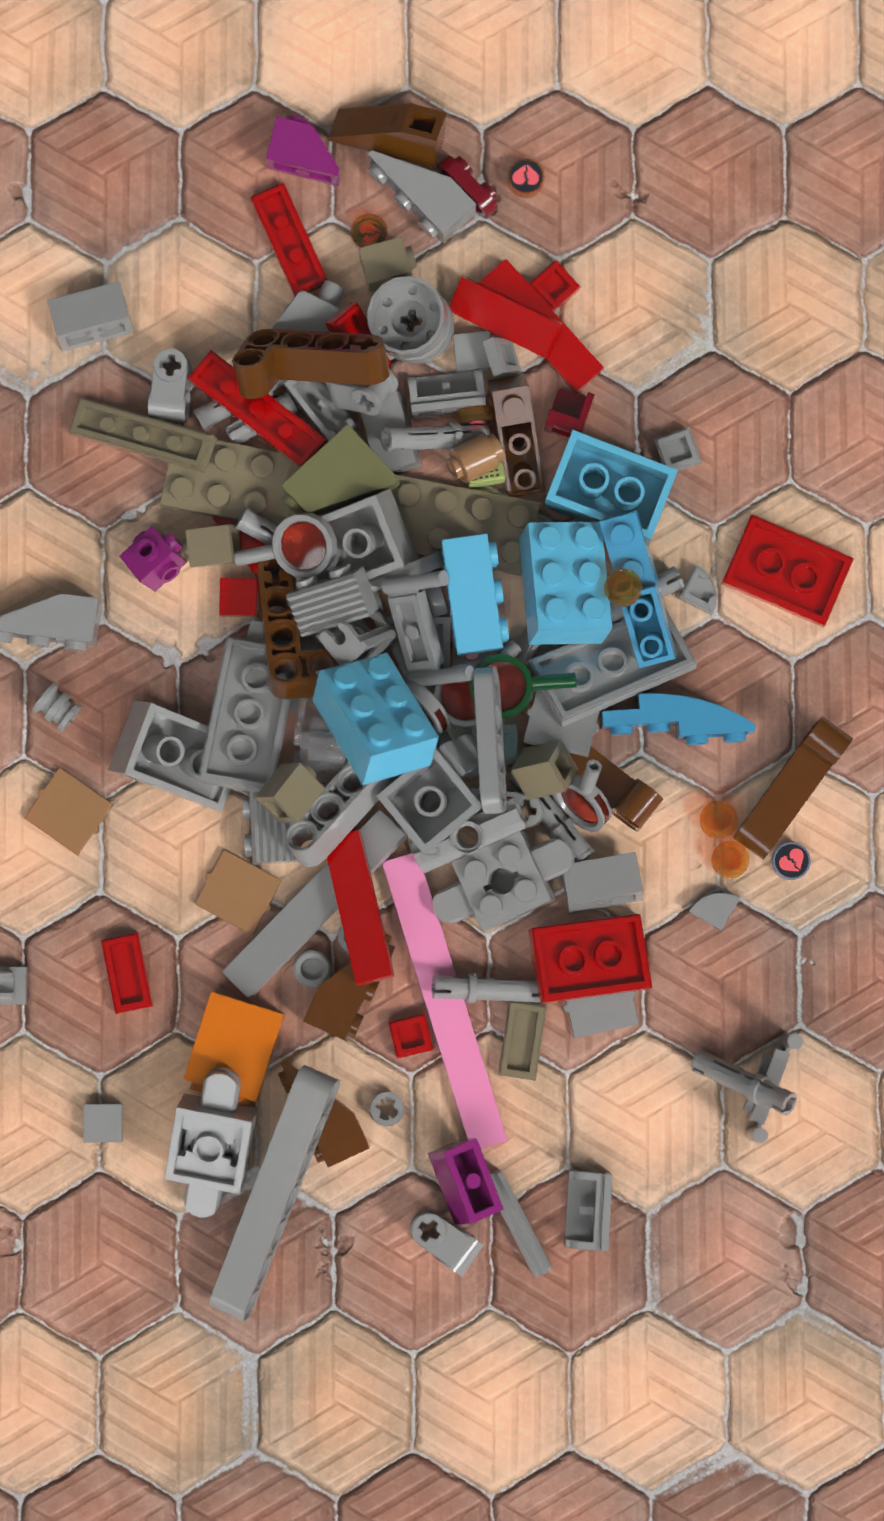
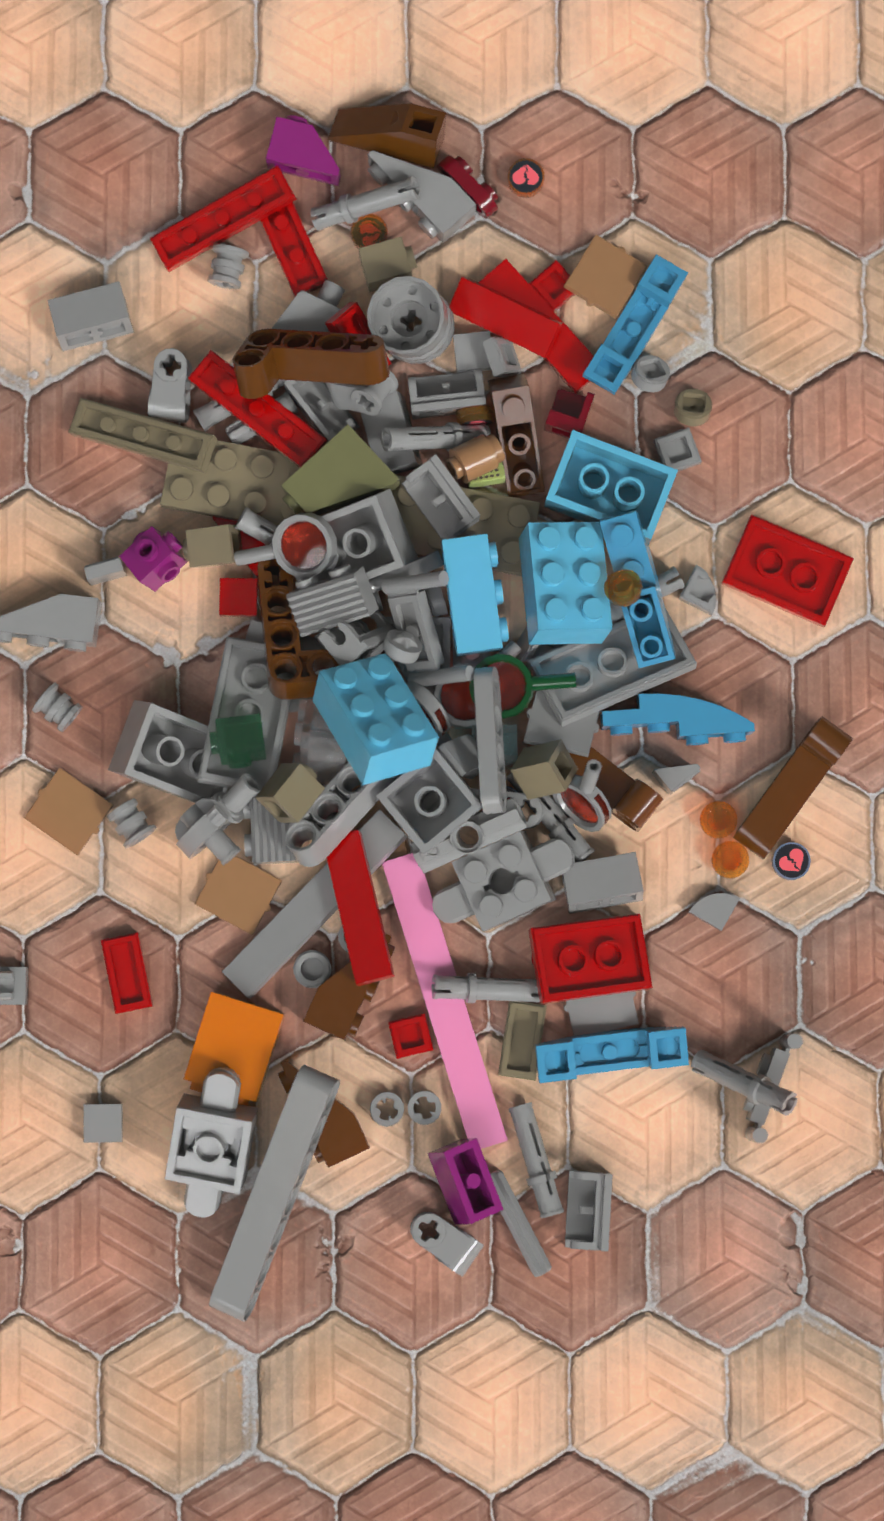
(105, 571): none -> light grey tile
(131, 823): none -> light grey bush
(208, 818): none -> light grey pin
(223, 218): none -> red tile
(227, 266): none -> light grey bush
(238, 740): none -> clear green brick
(350, 207): none -> light grey pin
(402, 646): none -> light grey tile
(417, 1117): none -> light grey bush
(441, 499): none -> light grey hinge
(536, 1160): none -> light grey pin
(605, 276): none -> medium nougat piece
(611, 1051): none -> dark azure slope
(635, 325): none -> dark azure slope
(650, 373): none -> light grey tile
(675, 777): none -> light grey slope
(693, 407): none -> dark tan tile

